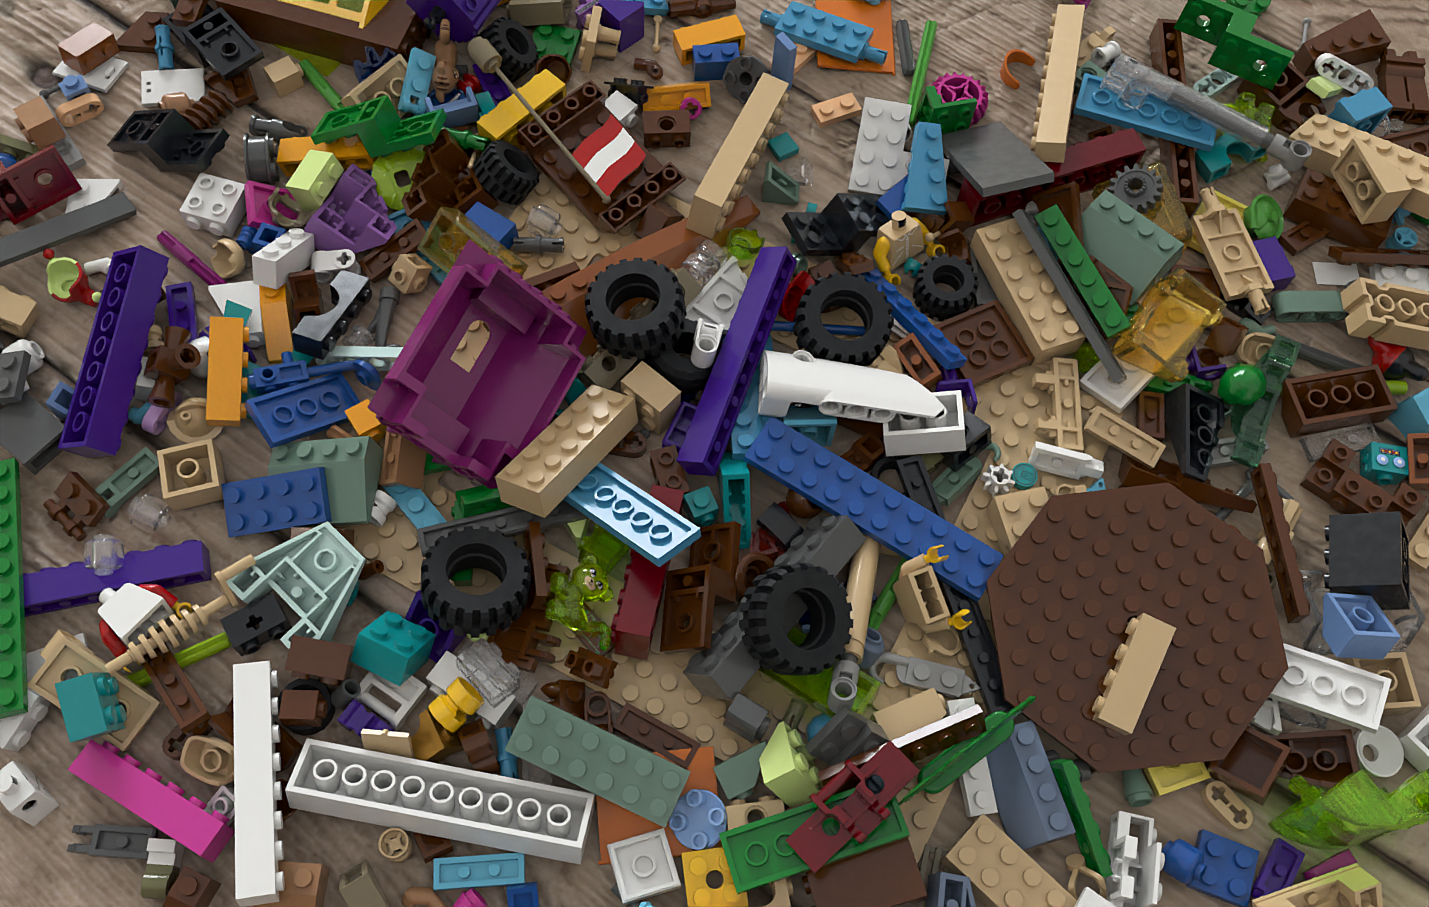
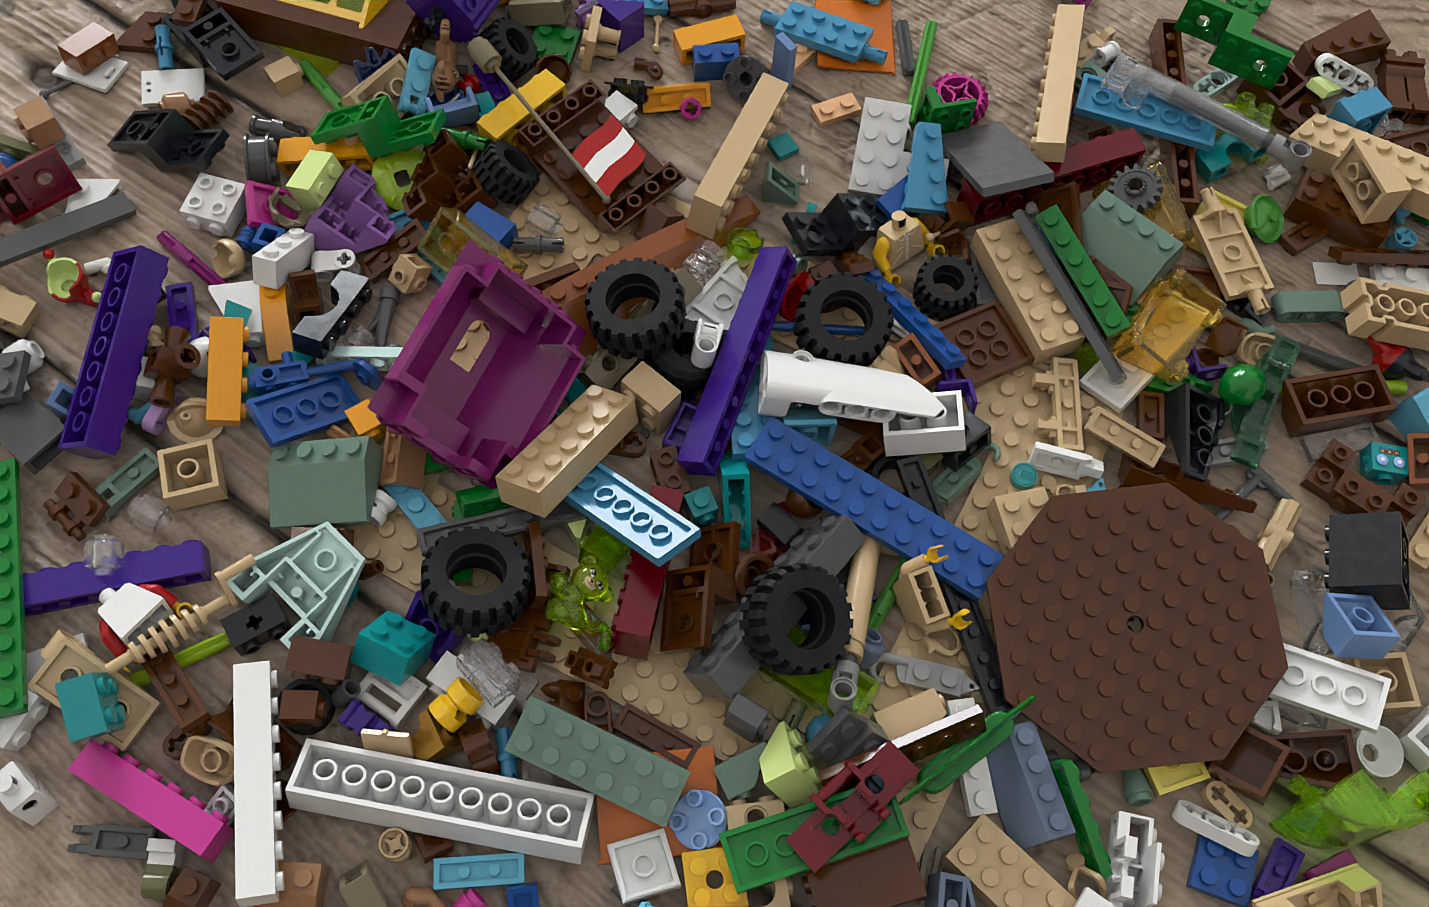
(74, 86): medium blue brick -> none
(79, 110): light nougat beam -> none
(237, 90): reddish brown wing -> none
(276, 502): blue plate -> none
(666, 129): reddish brown brick -> none
(913, 265): teal hinge -> none
(998, 473): white gear -> none
(1014, 55): orange helmet -> none
(1133, 674): tan brick -> none
(1183, 861): blue head -> none
(1215, 828): none -> white beam
(1275, 262): dark purple brick -> none
(1281, 550): reddish brown plate -> none
(1306, 22): light grey hinge -> none

